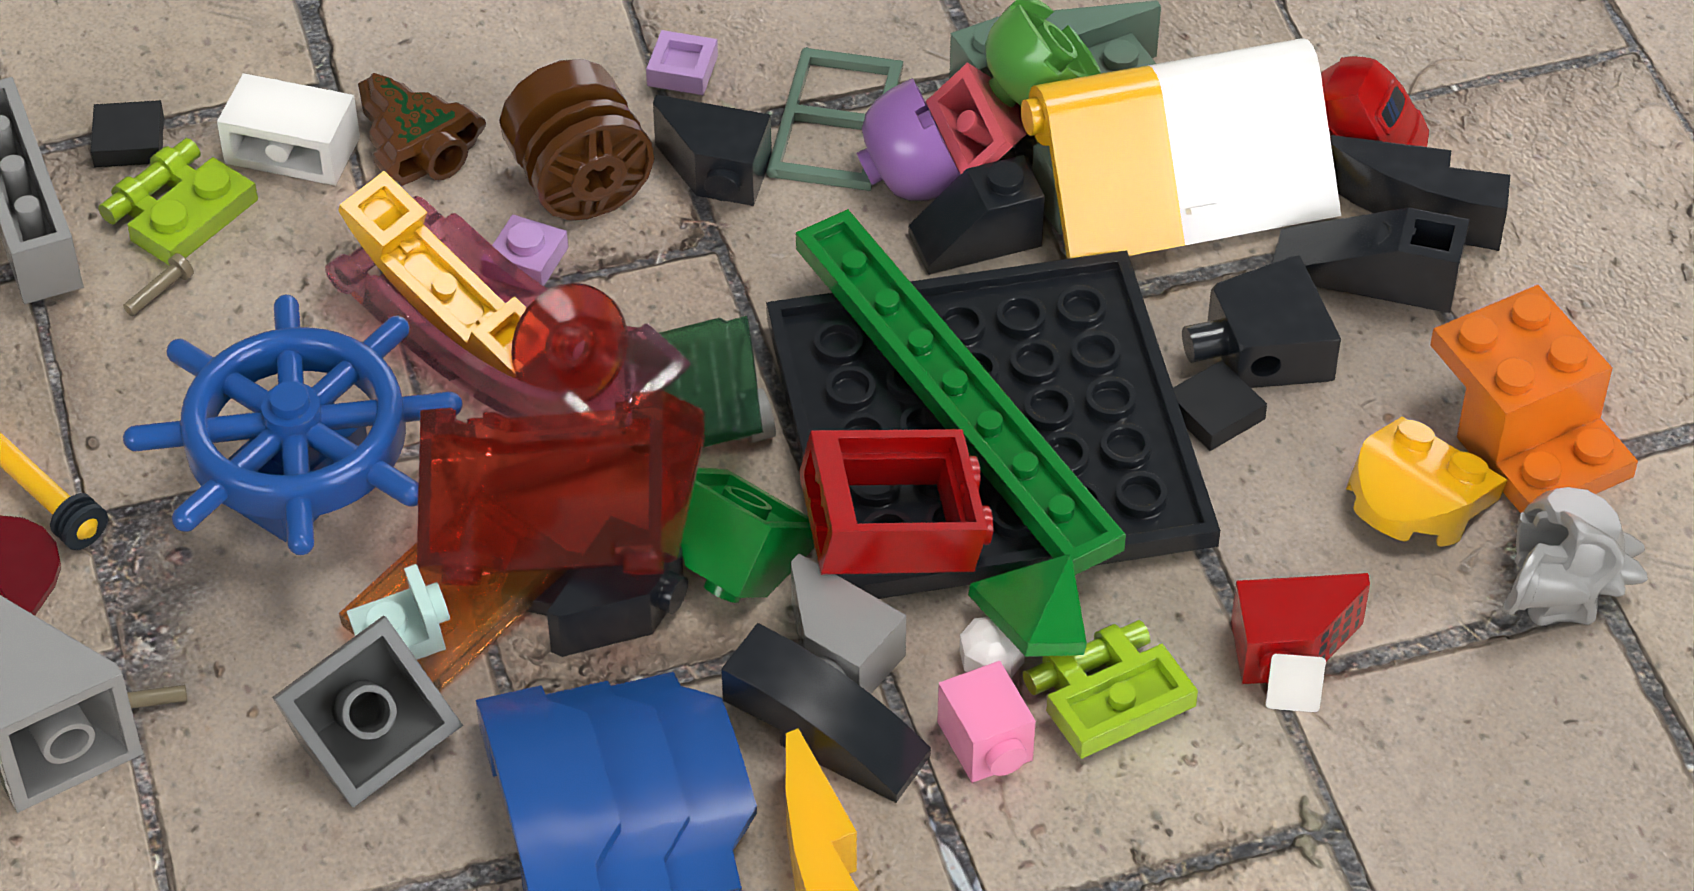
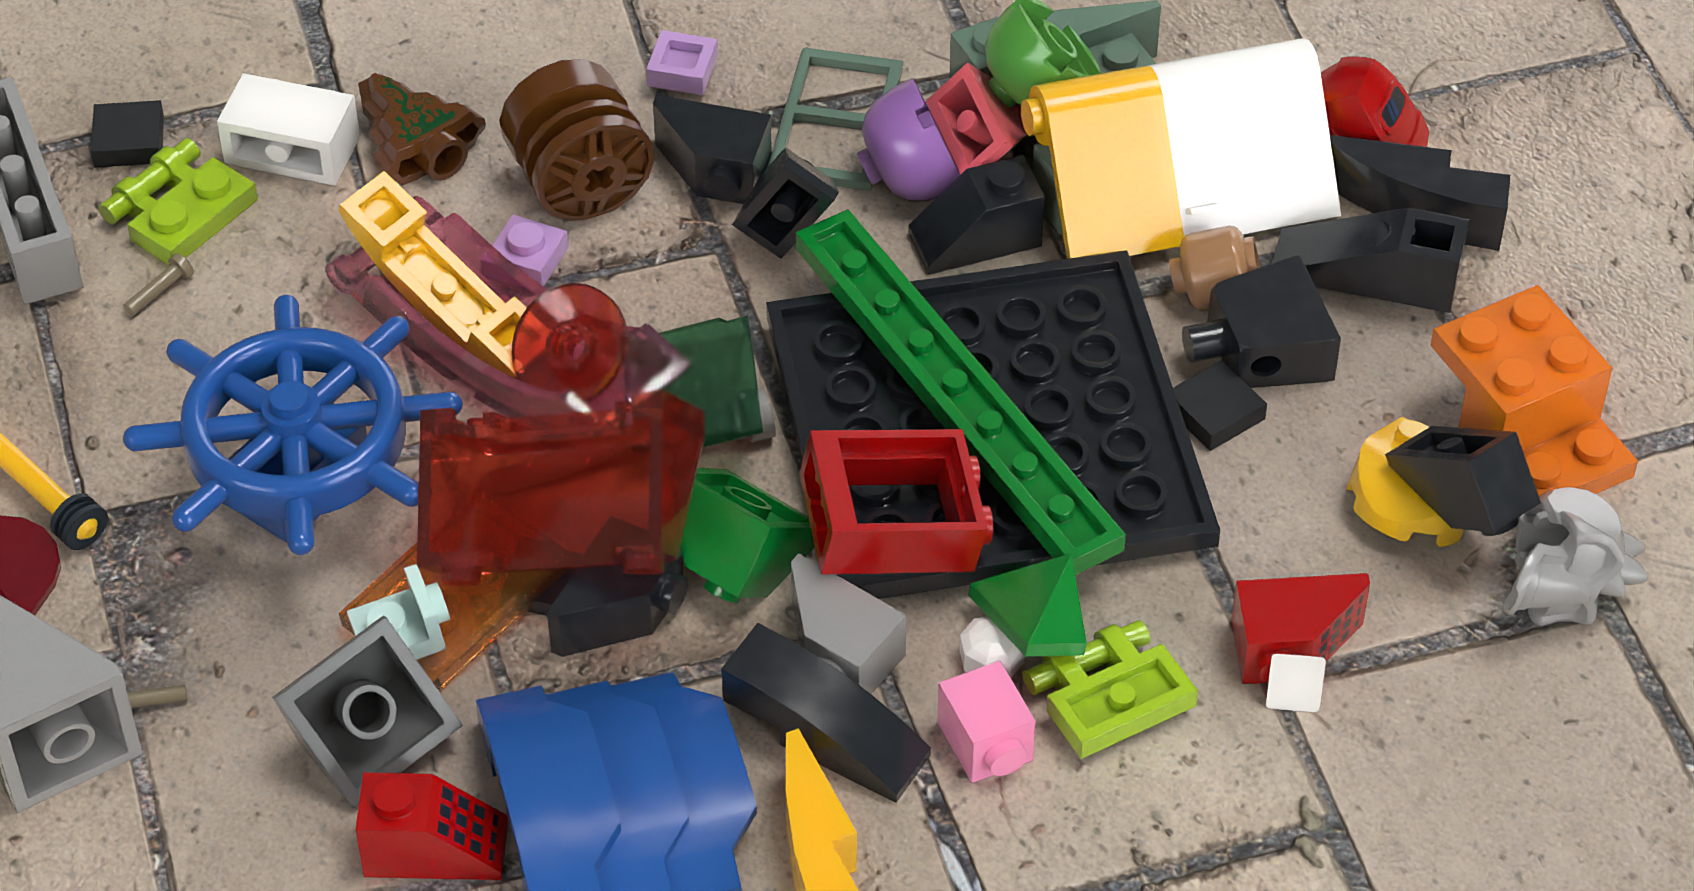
(427, 830): none -> red slope
(784, 201): none -> black slope
(1209, 259): none -> medium nougat head
(1468, 476): none -> black slope

